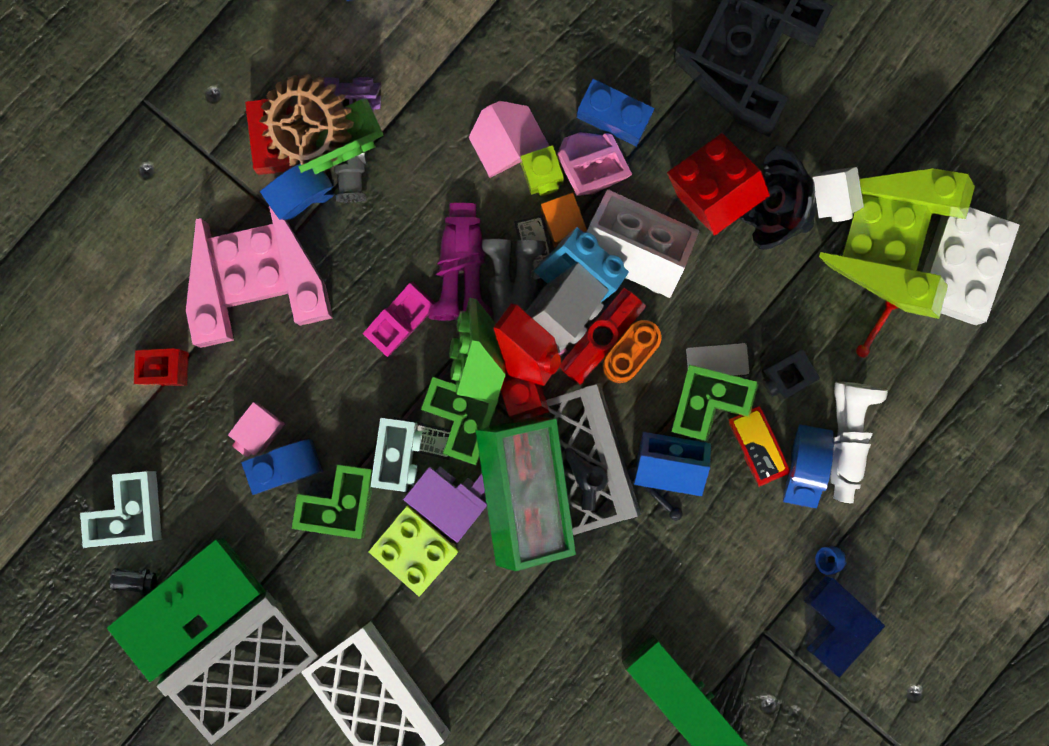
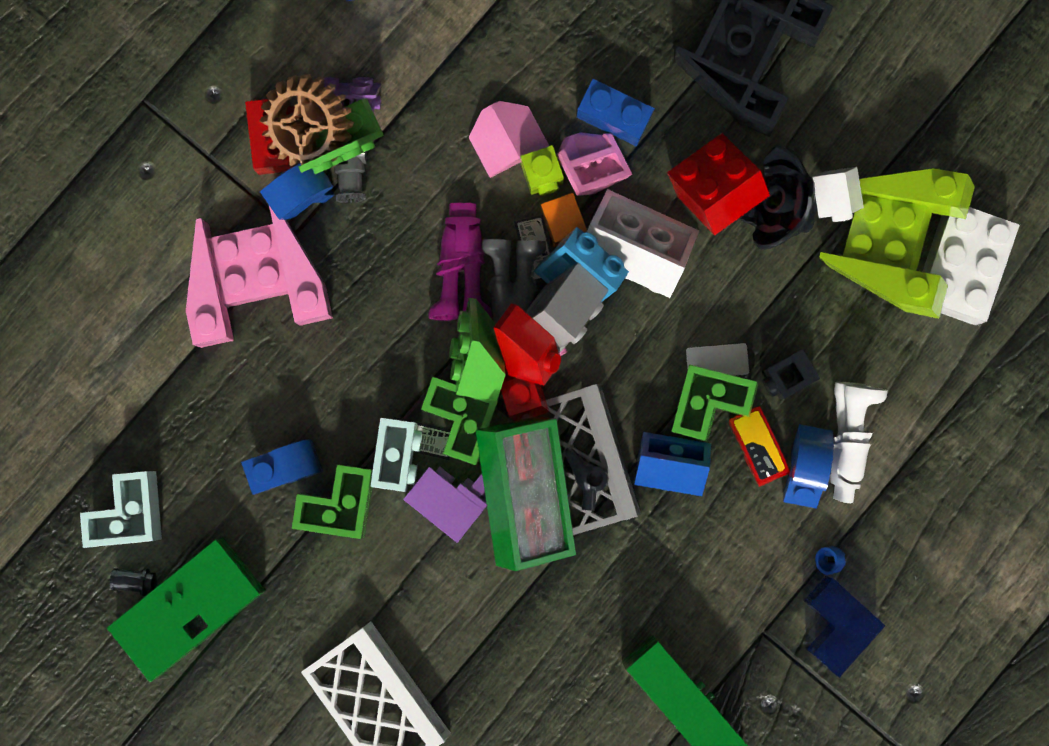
(161, 367): red slope -> none
(218, 645): light grey fence -> none
(255, 430): bright pink brick -> none
(399, 319): dark pink slope -> none
(413, 550): lime hinge -> none
(616, 319): red piece -> none
(632, 351): orange brick -> none
(674, 513): black hinge -> none
(863, 349): red hinge -> none

